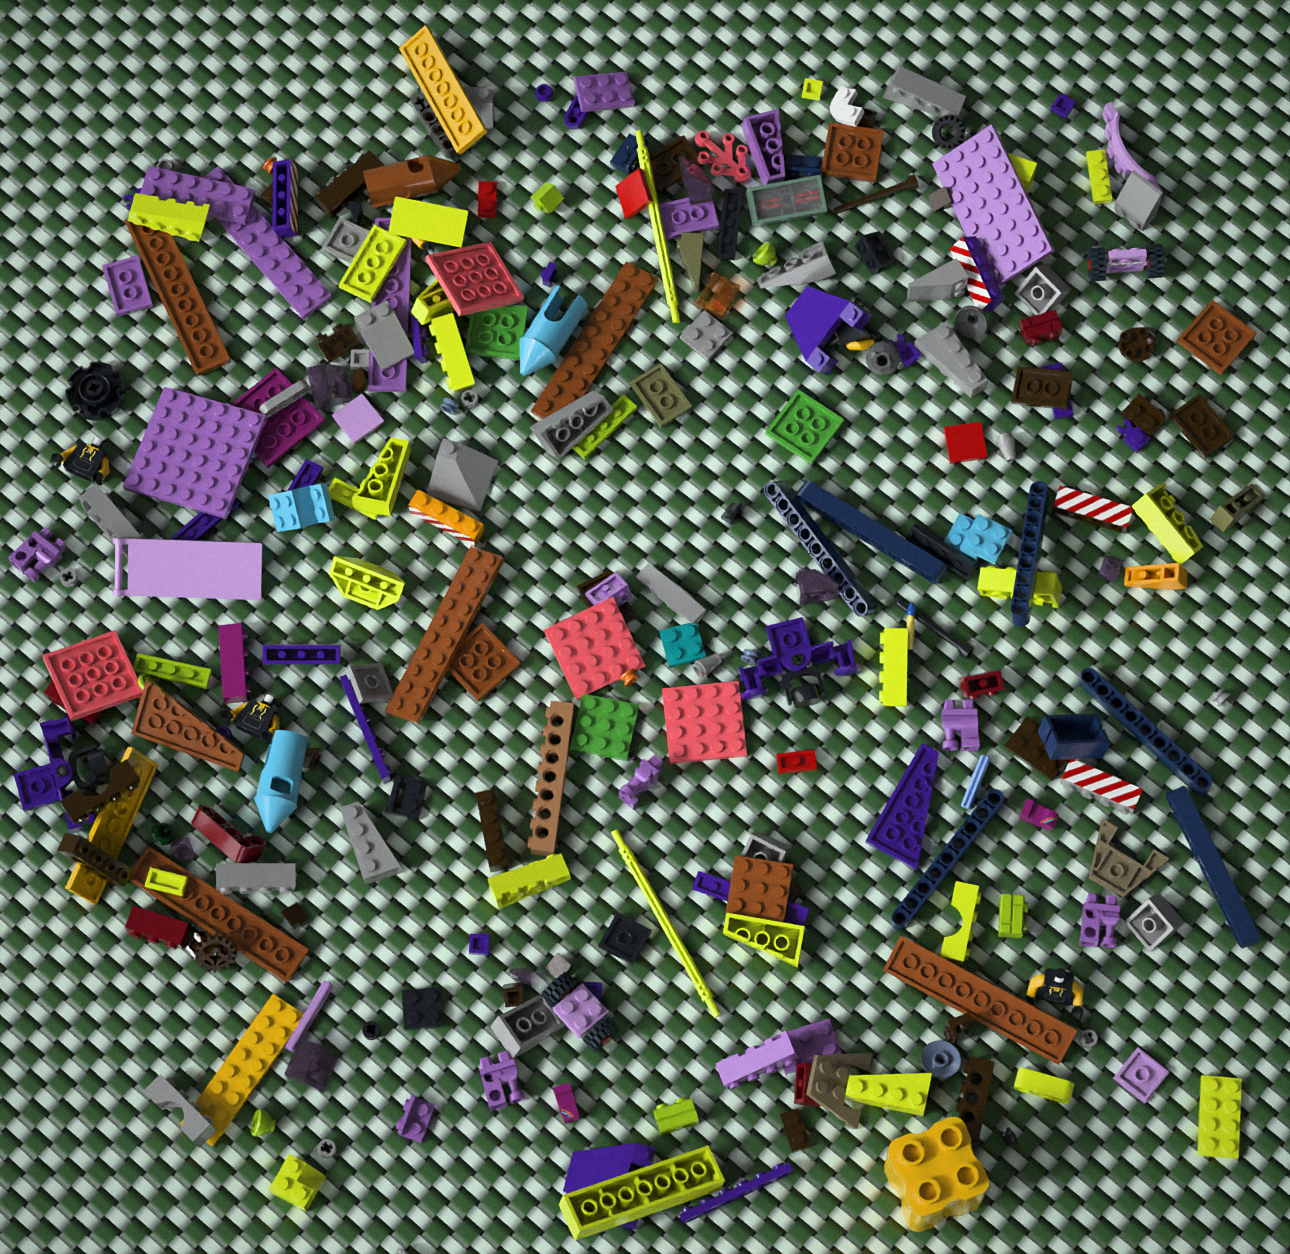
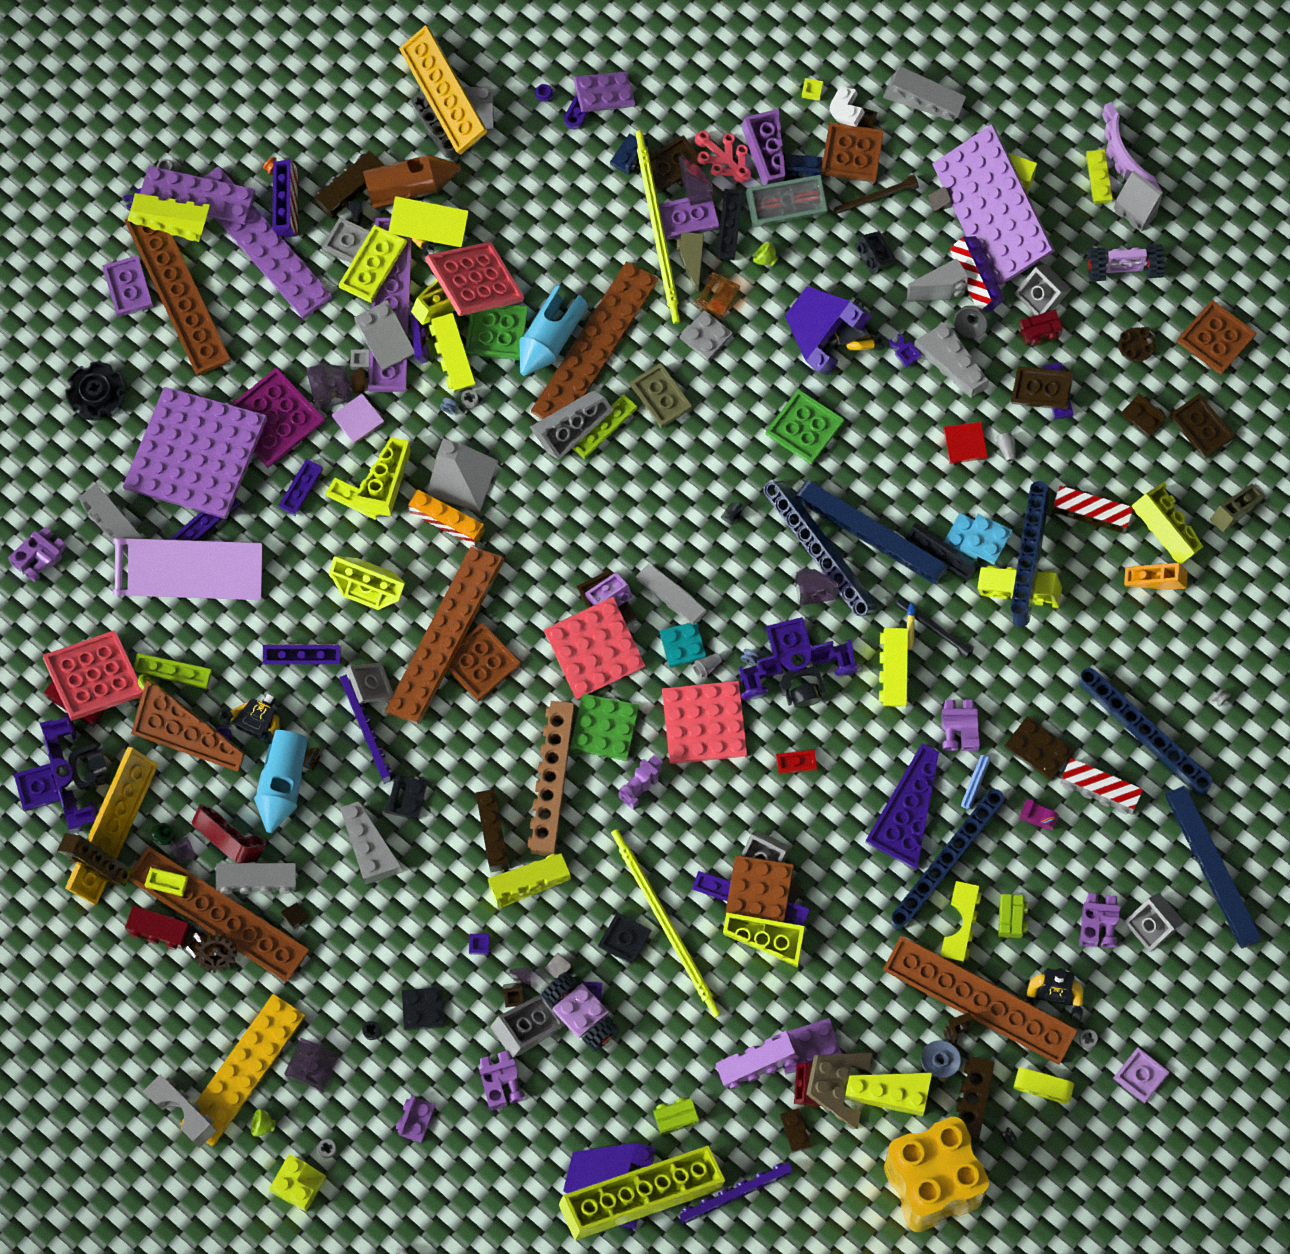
(71, 582): light grey bush -> none
(80, 806): dark brown arch -> none
(85, 461): torso -> none
(233, 663): magenta brick -> none
(267, 196): dark brown slope -> none
(285, 398): light grey beam -> none
(301, 507): medium azure bracket -> none
(309, 1015): lavender axle -> none
(337, 342): dark brown bracket -> none
(487, 199): red plate -> none
(547, 198): lime brick -> none
(548, 274): dark purple plate -> none
(566, 1102): magenta leg -> none
(629, 677): orange bush -> none
(634, 193): tile -> none
(809, 267): light grey wedge -> none
(883, 348): dark grey piece -> none
(948, 143): black tyre -> none
(981, 683): dark red brick -> none
(1063, 106): dark purple plate -> none
(1073, 736): dark blue piece -> none
(1110, 568): clear purple slope -> none
(1116, 870): dark tan wing -> none
(1134, 437): dark purple plate -> none
(1219, 1117): neon yellow plate -> none

